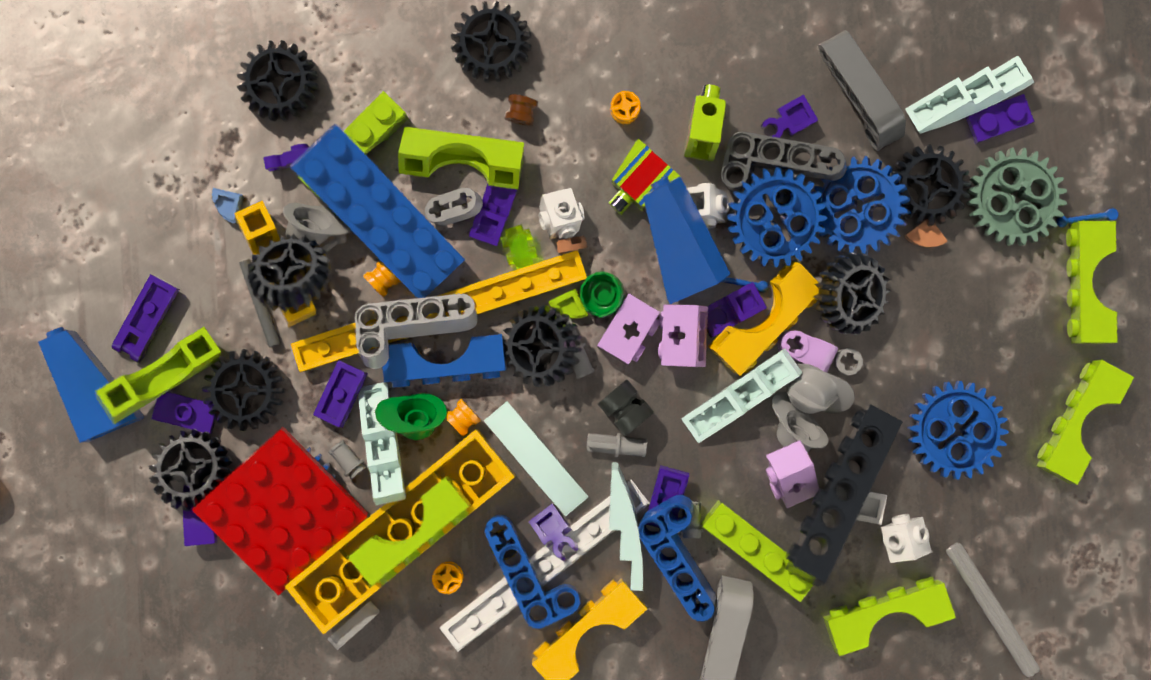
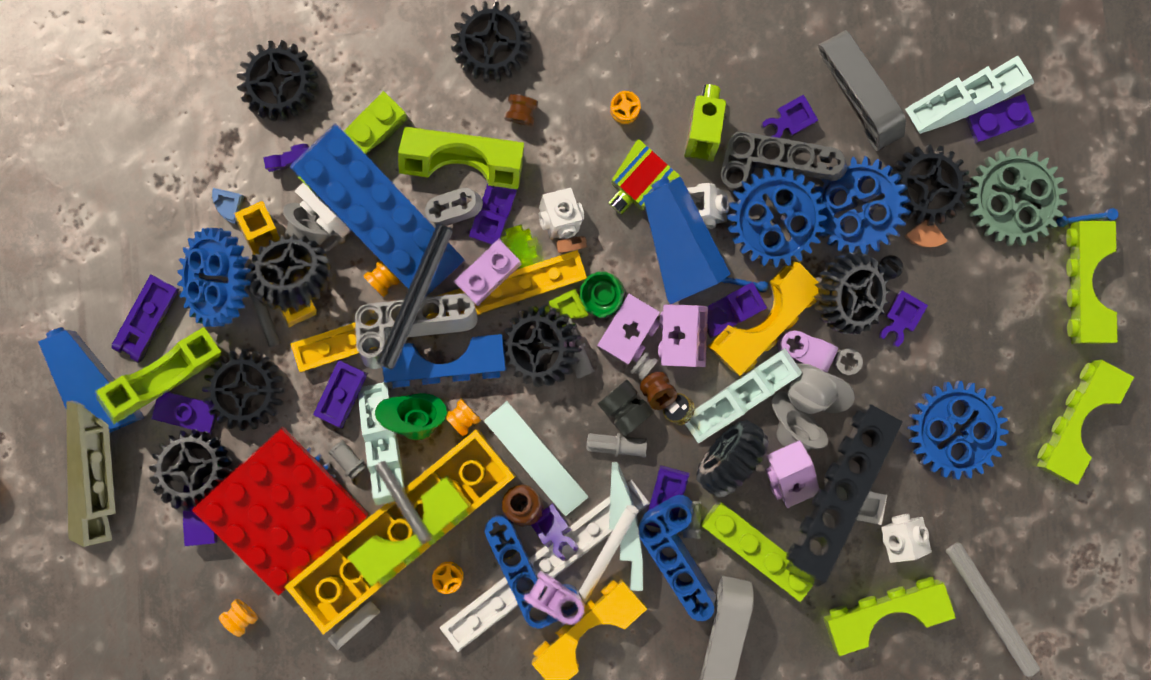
(88, 477): none -> olive wedge
(213, 254): none -> blue gear
(238, 617): none -> light orange wheel
(328, 219): none -> white plate
(403, 502): none -> dark grey bar
(415, 296): none -> black axle
(488, 272): none -> lavender brick
(516, 498): none -> reddish brown head
(554, 598): none -> lavender piece
(607, 552): none -> white bar
(643, 366): none -> light grey bush
(658, 390): none -> reddish brown wheel
(680, 410): none -> tile
(732, 458): none -> black gear
(889, 272): none -> black hinge
(904, 314): none -> dark purple plate

